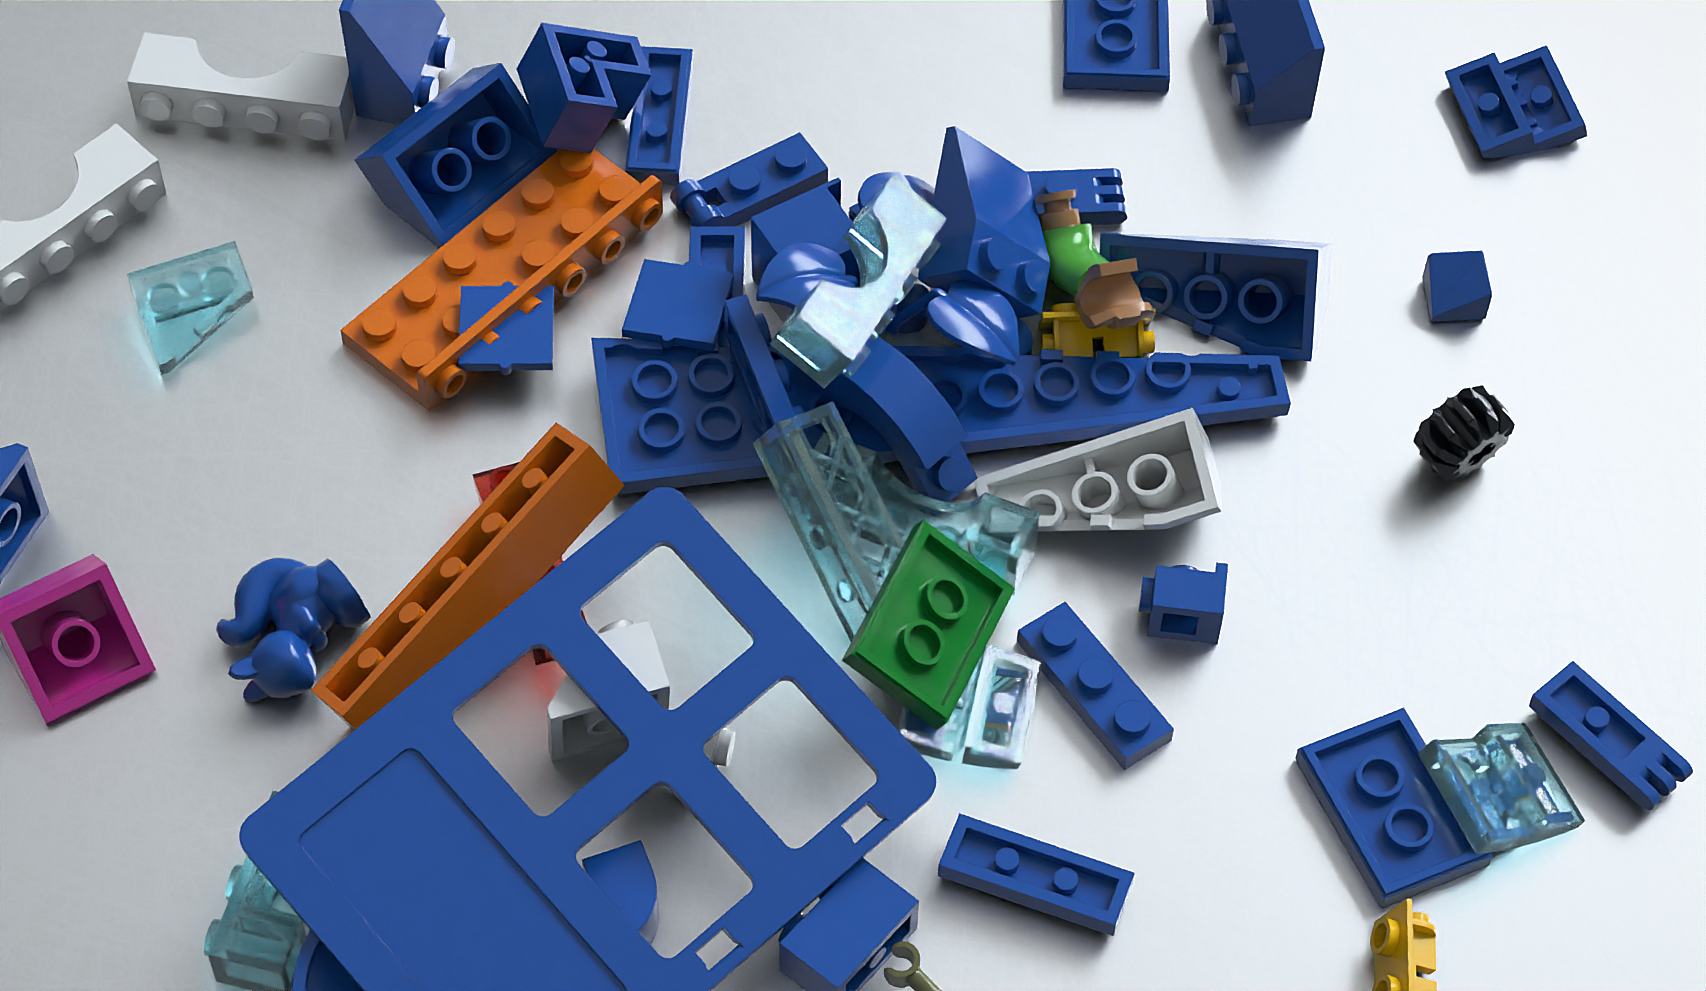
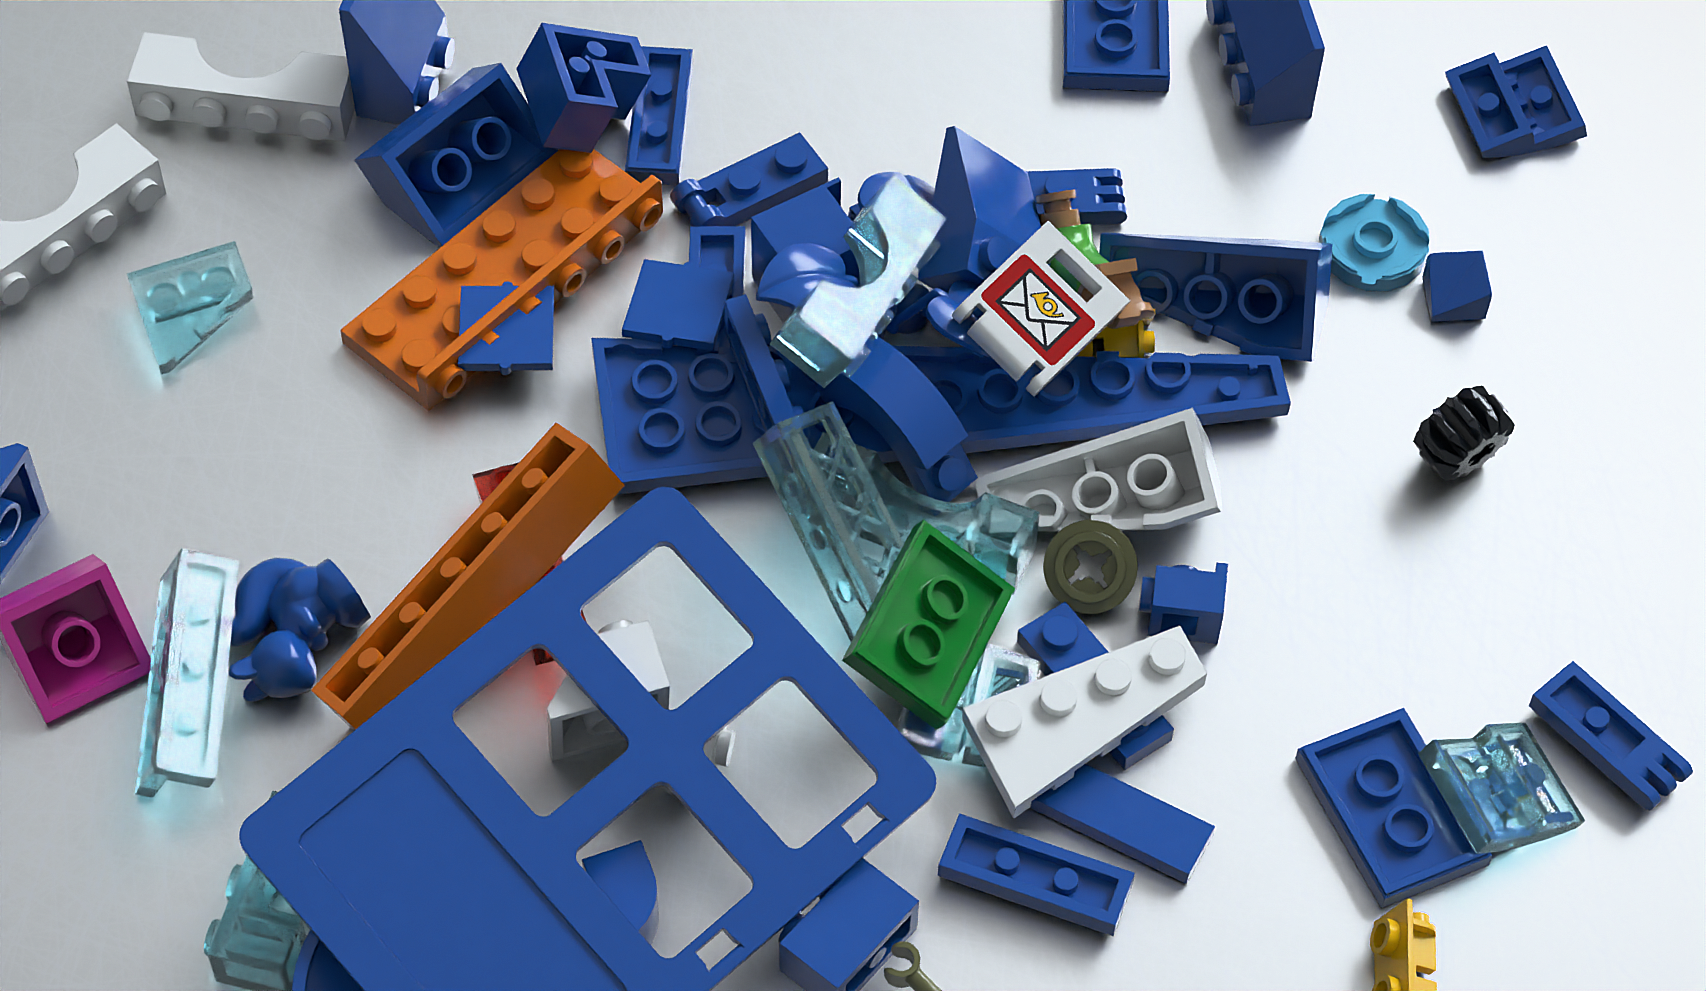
(187, 672): none -> clear light blue fence
(1035, 313): none -> container
(1058, 723): none -> white wing
(1086, 594): none -> olive gear
(1128, 821): none -> blue tile
(1375, 242): none -> medium azure tile

